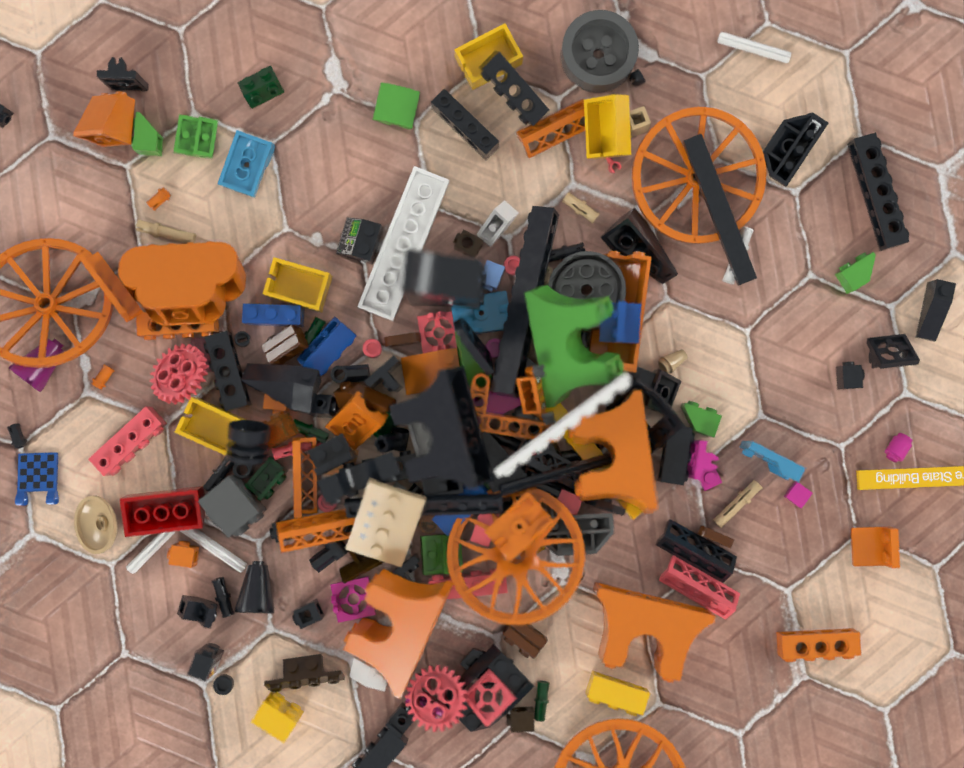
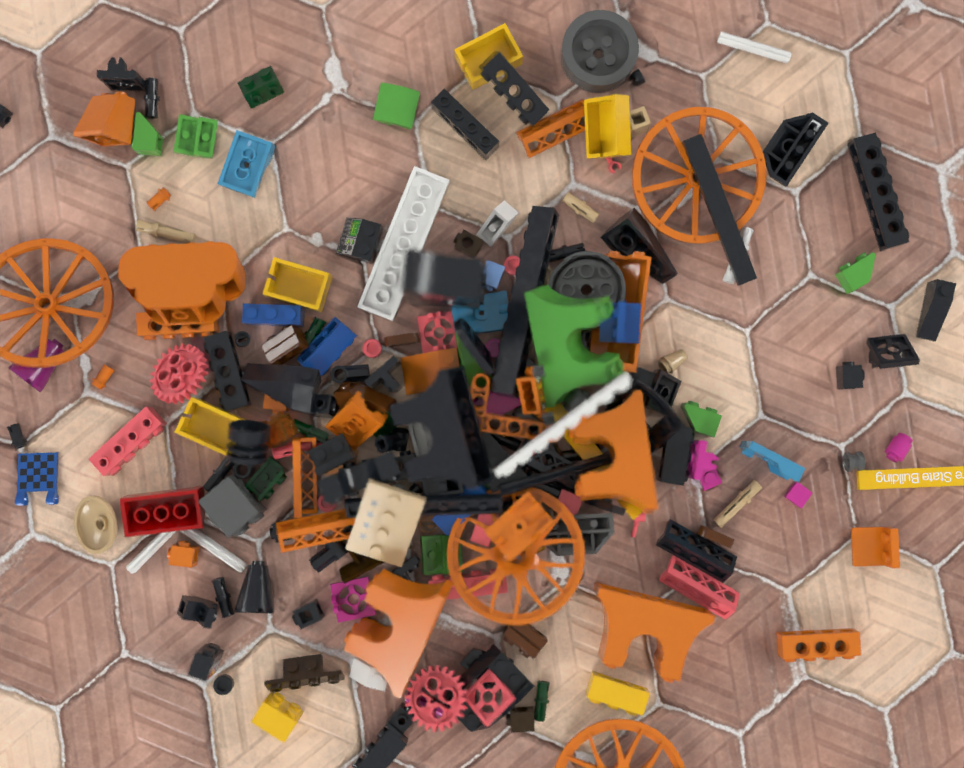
(111, 286): orange fence -> none
(151, 98): none -> black pin
(575, 398): none -> dark grey head
(641, 518): none -> coral hand
(854, 461): none -> dark grey wheel

